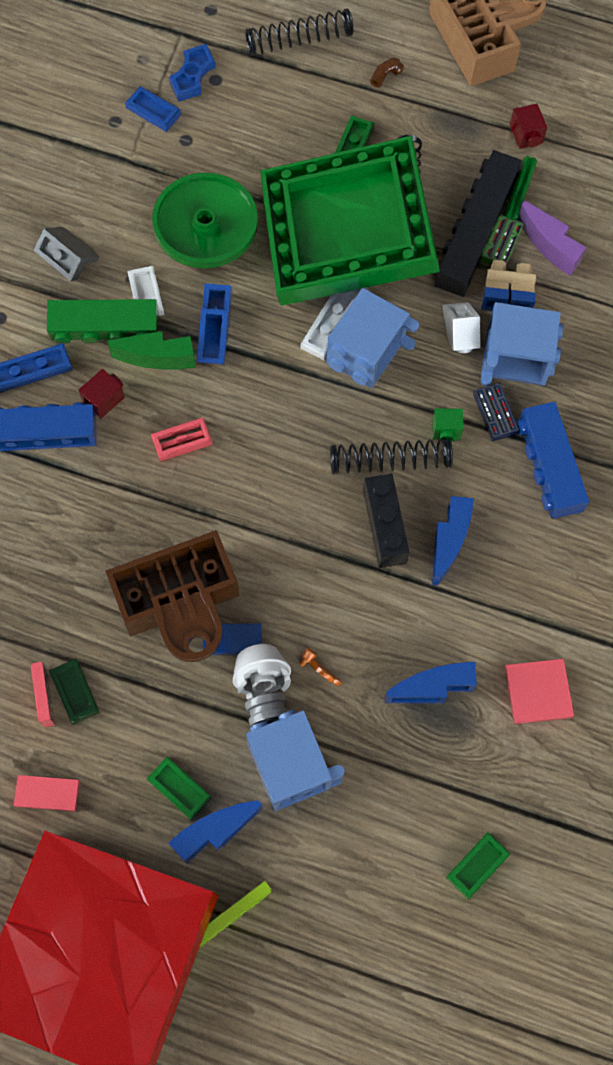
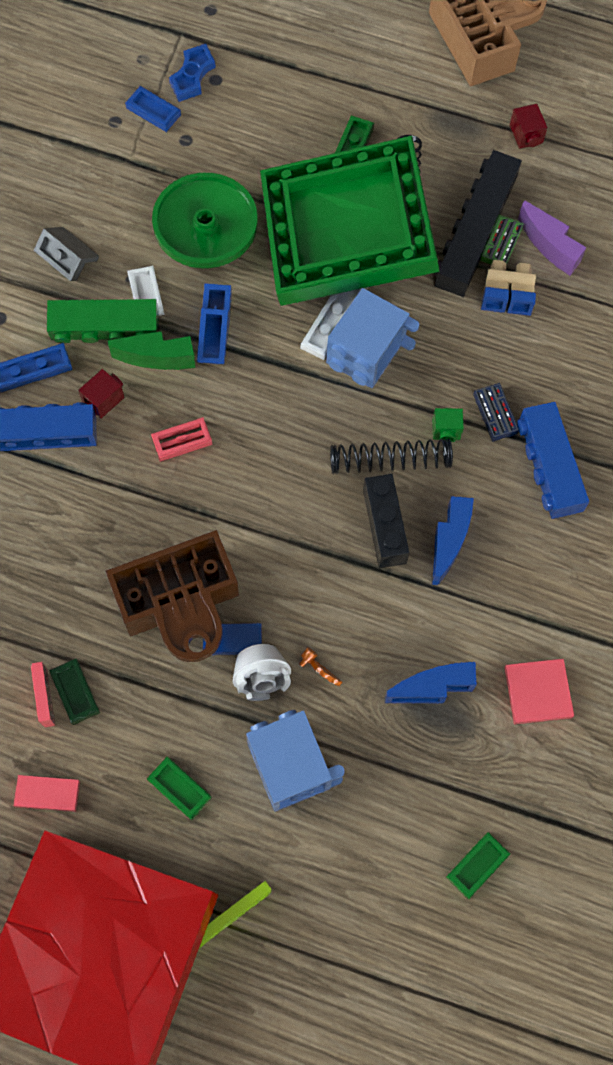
(214, 829): blue slope -> none
(266, 708): light grey wheel -> none
(348, 26): black piece -> none
(391, 65): reddish brown arm -> none
(462, 327): white slope -> none
(520, 187): green axle -> none
(521, 344): medium blue container -> none

